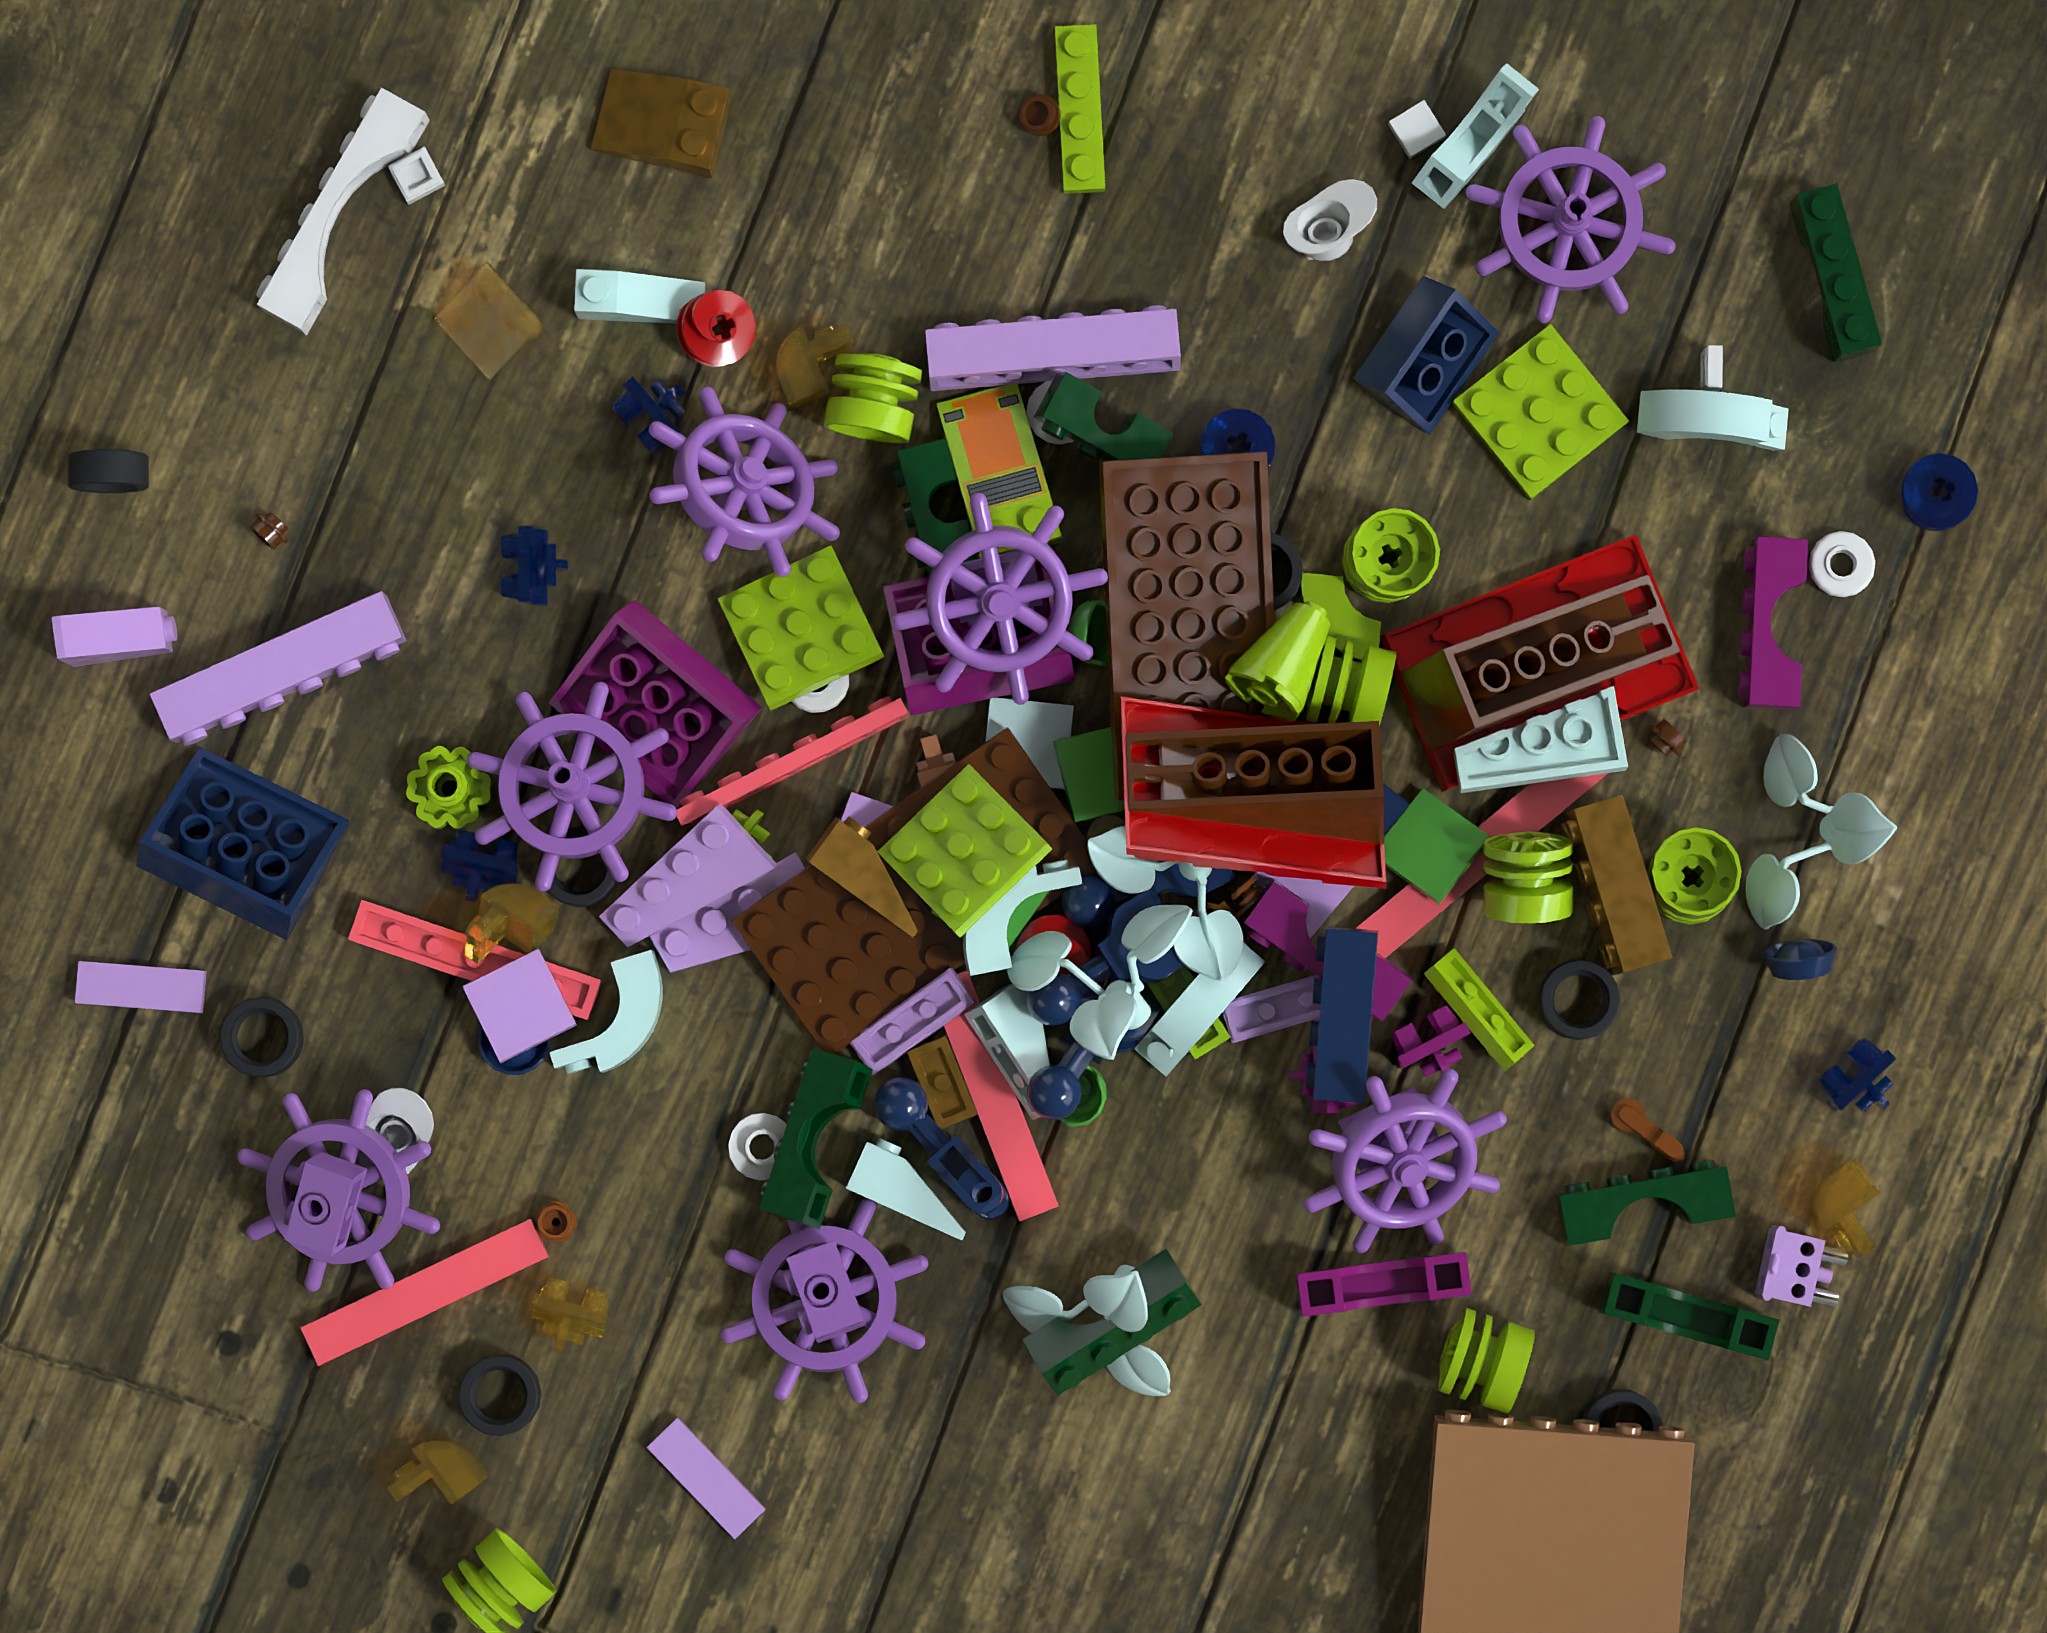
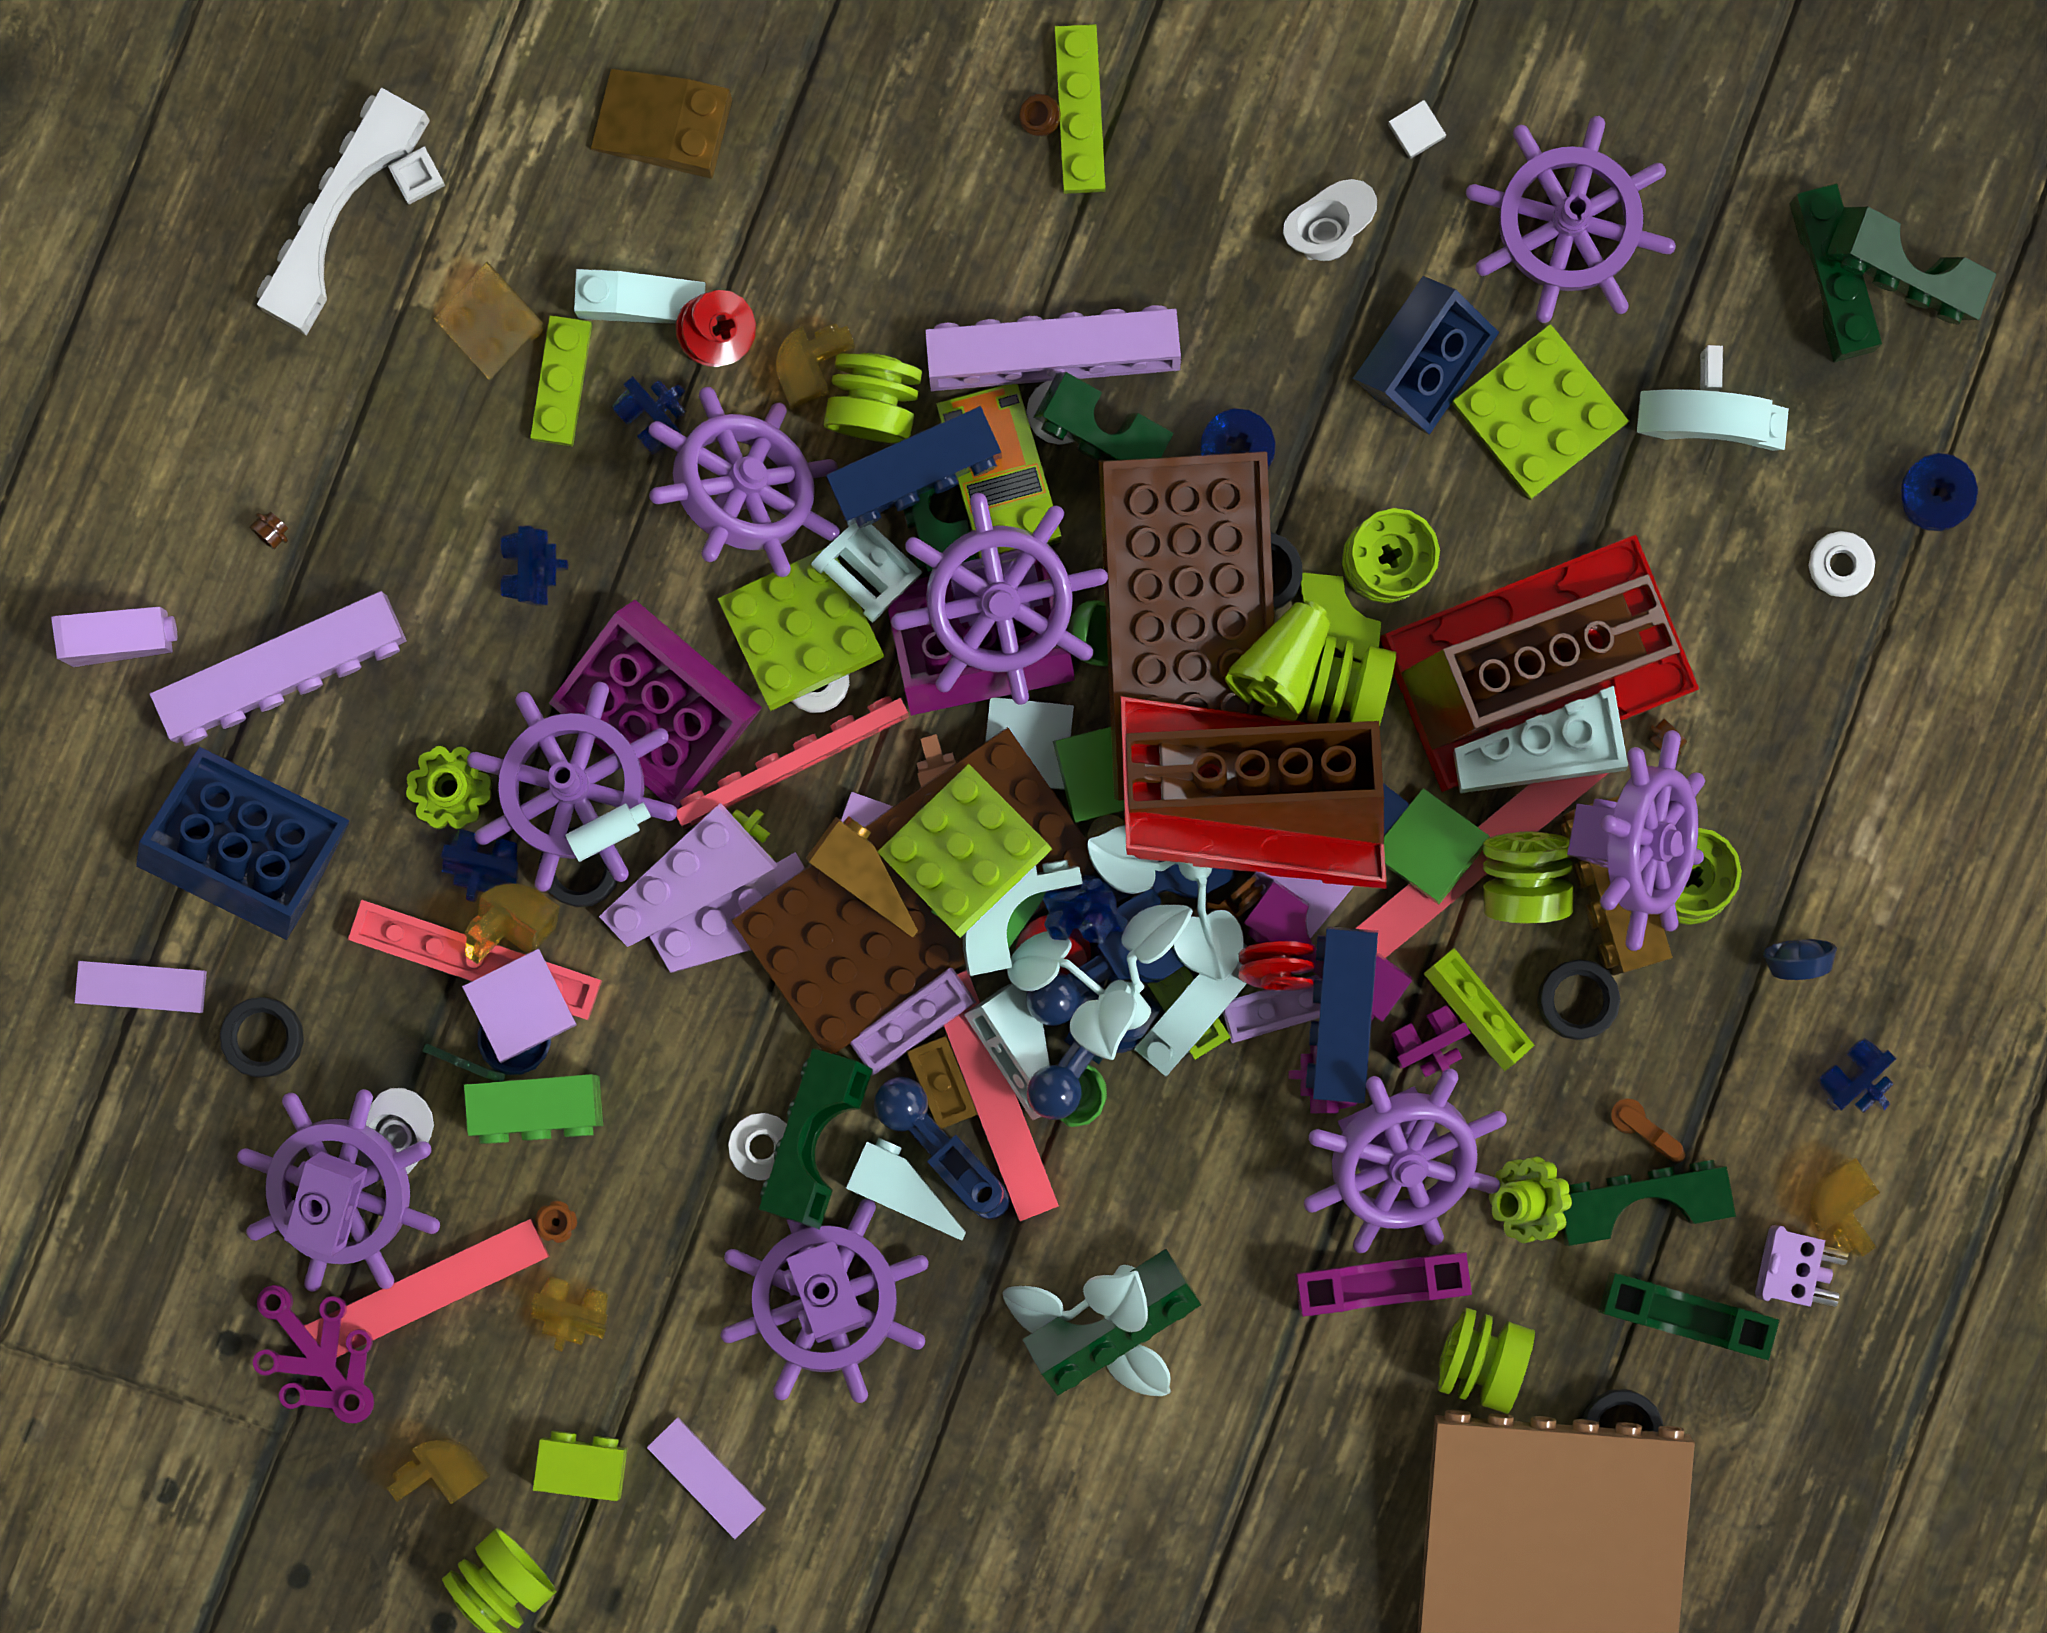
(108, 471): black tyre -> none
(319, 1359): none -> magenta plant
(464, 1062): none -> clear green piece
(468, 1388): black tyre -> none
(533, 1108): none -> bright green brick
(561, 381): none -> lime plate
(580, 1467): none -> lime brick
(606, 830): none -> light aqua cylinder
(637, 1016): light aqua arch -> none
(875, 560): none -> light aqua plate
(914, 467): none -> dark blue brick
(1086, 909): none -> clear blue hips
(1271, 965): none -> red piece
(1476, 136): light aqua arch -> none
(1530, 1200): none -> lime plant
(1644, 839): none -> medium lavender piece
(1769, 676): magenta arch -> none
(1851, 830): light aqua plant -> none
(1873, 246): none -> dark green arch

